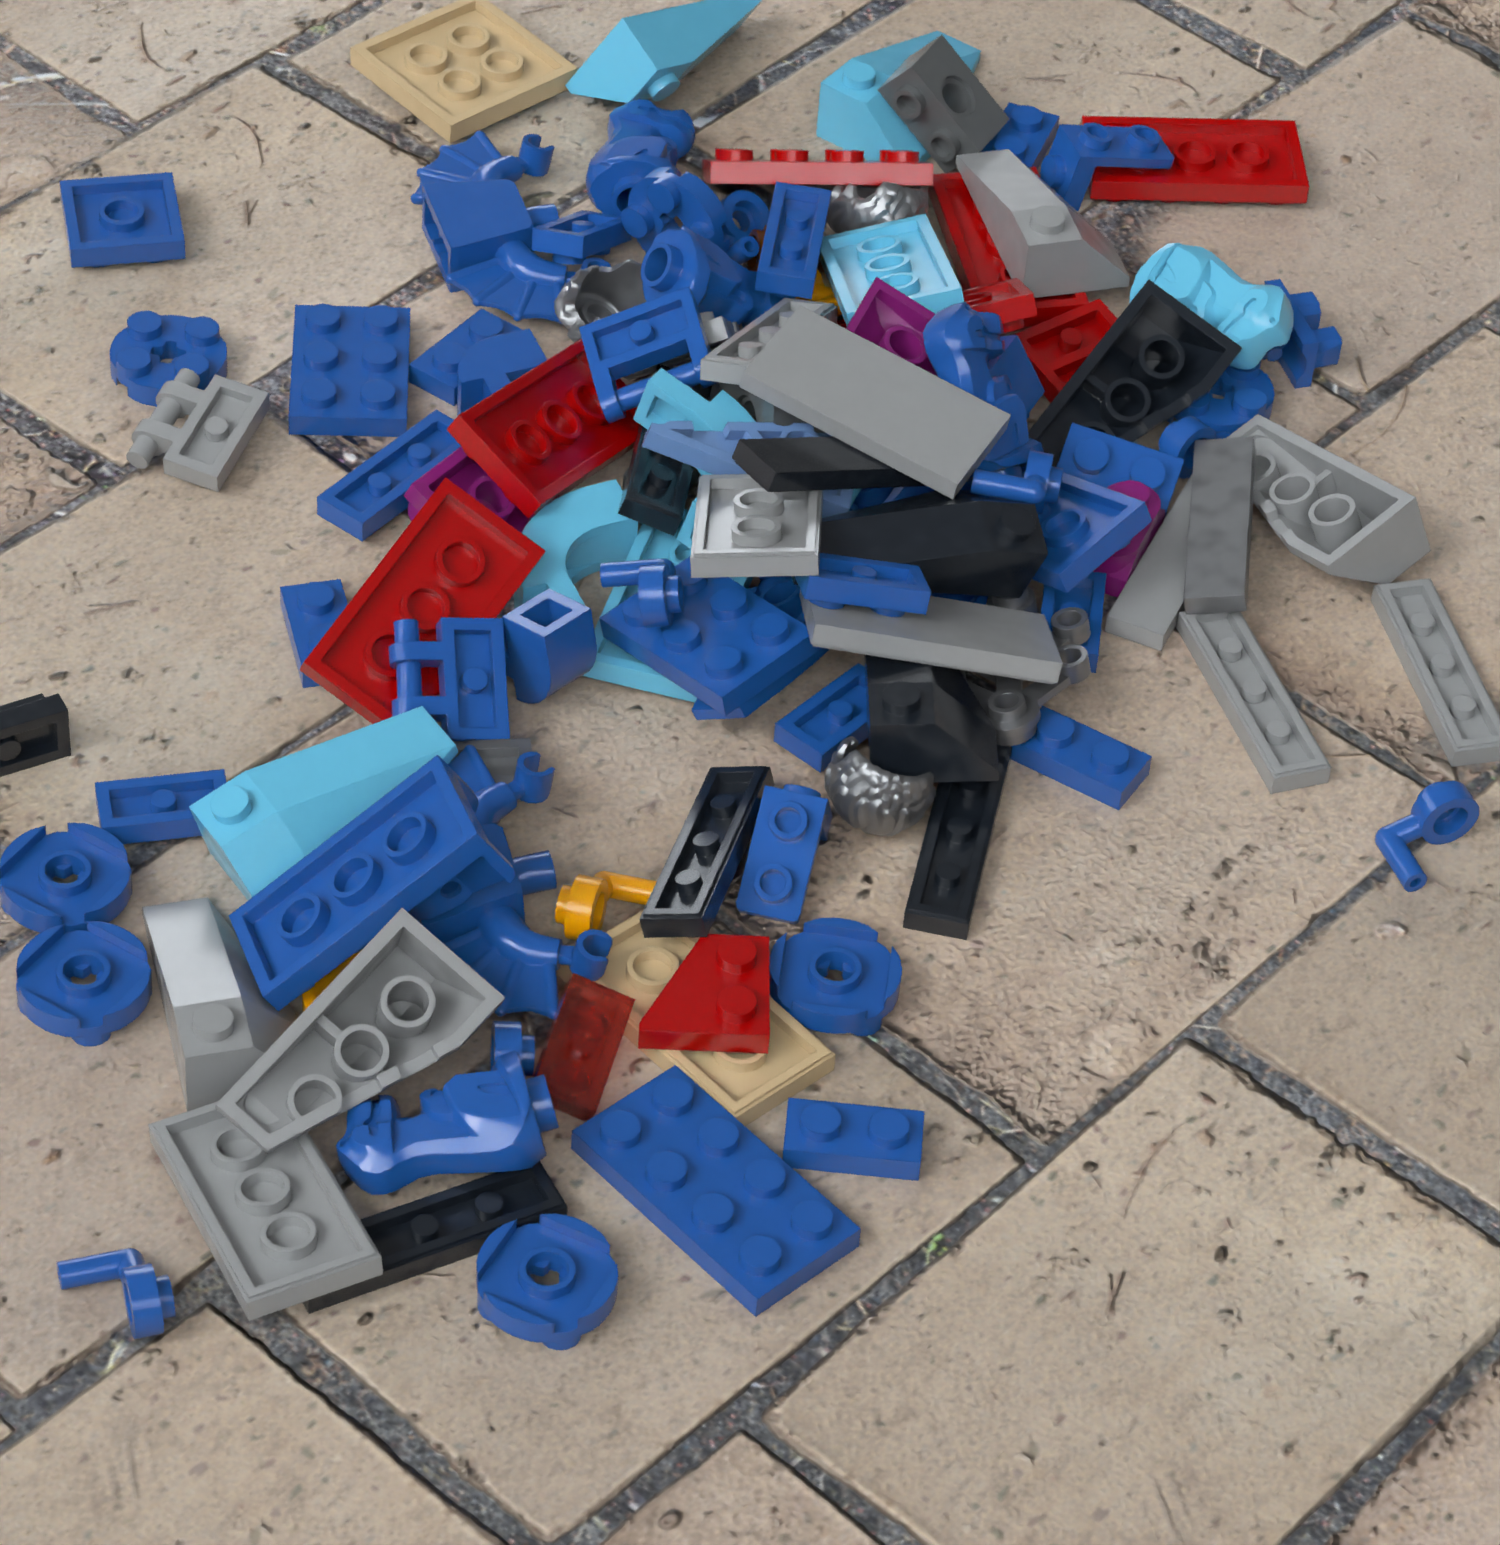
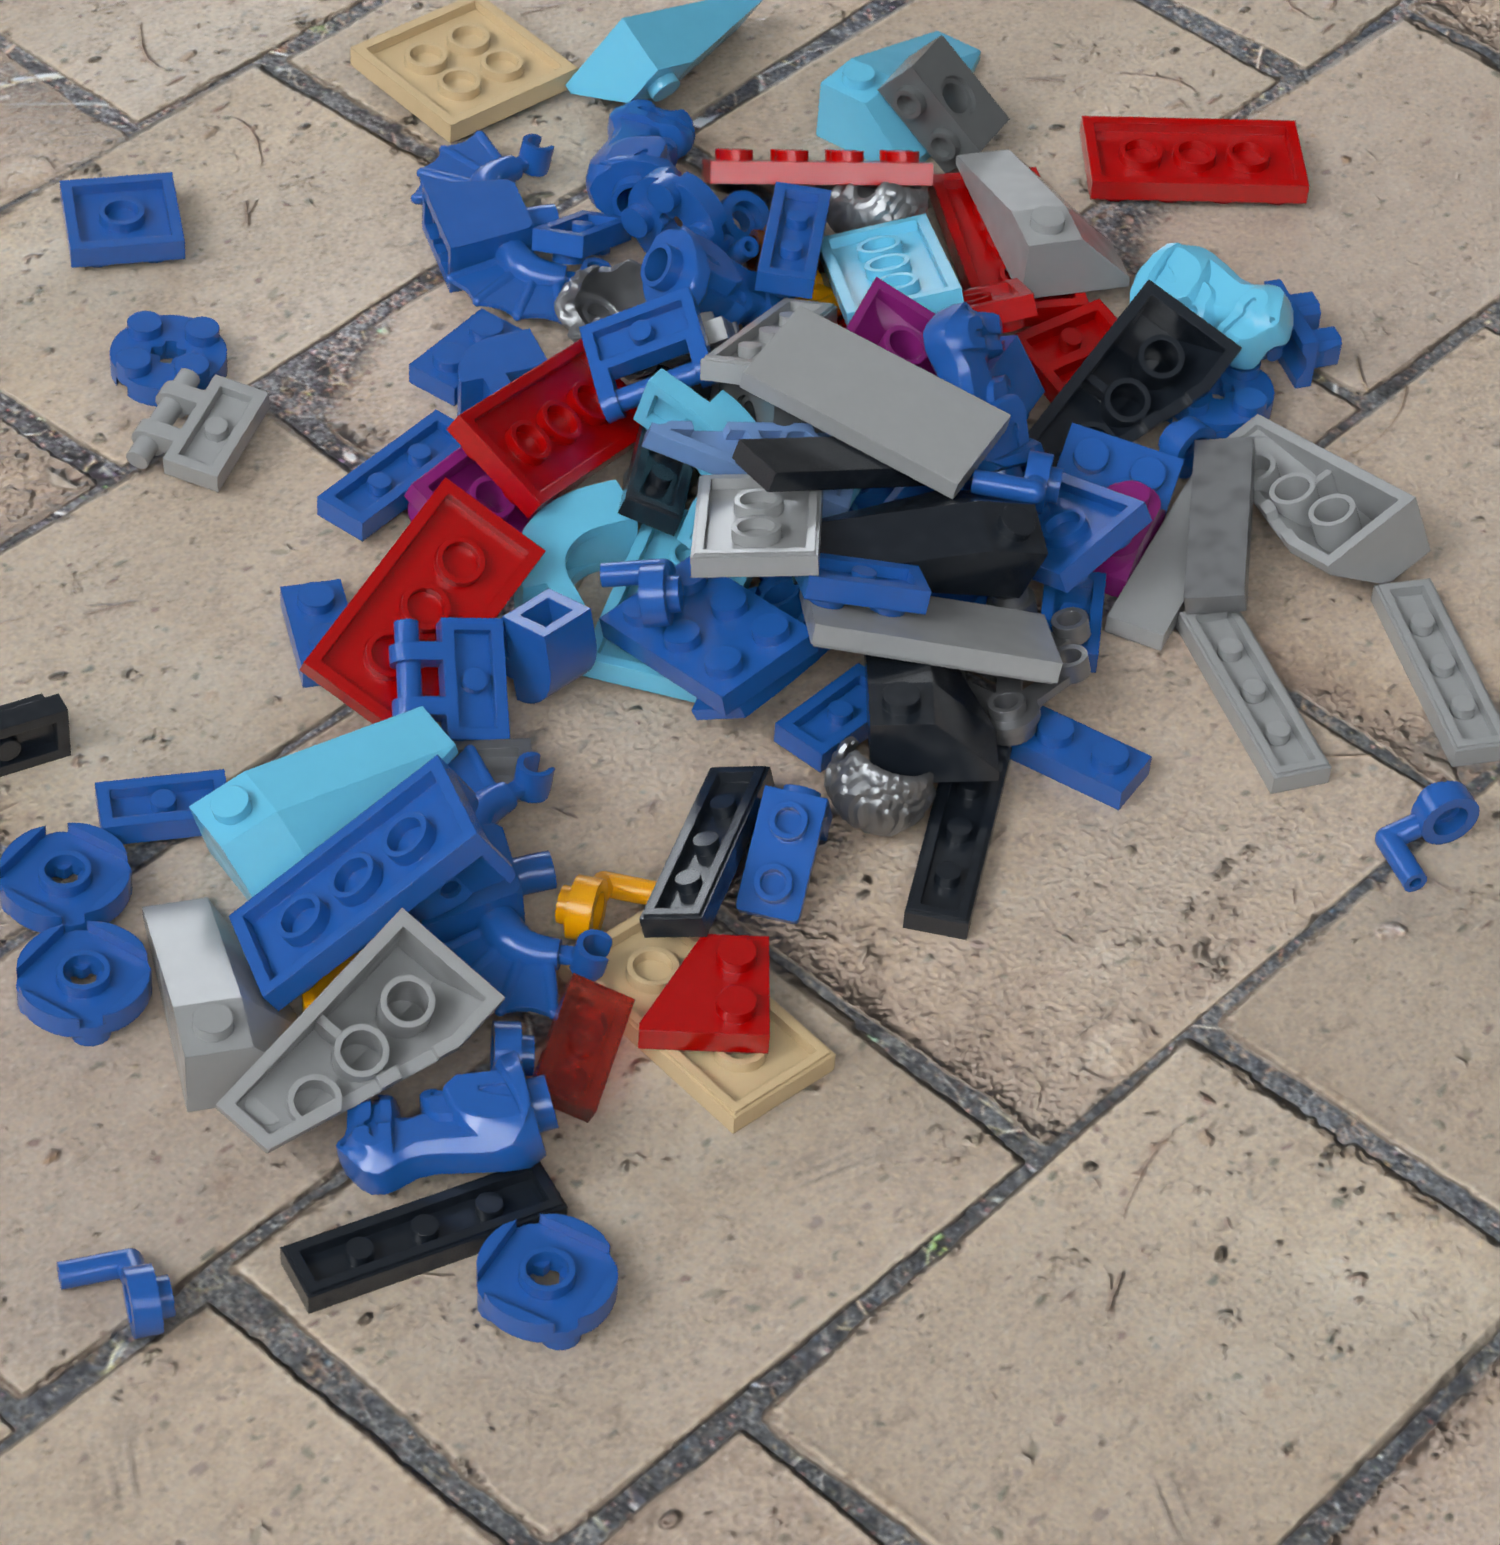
(267, 1218): light grey tile -> none
(350, 371): blue plate -> none
(715, 1190): blue plate -> none
(831, 1006): blue plate -> none
(853, 1139): blue plate -> none
(1026, 133): blue plate -> none
(1083, 147): blue bracket -> none

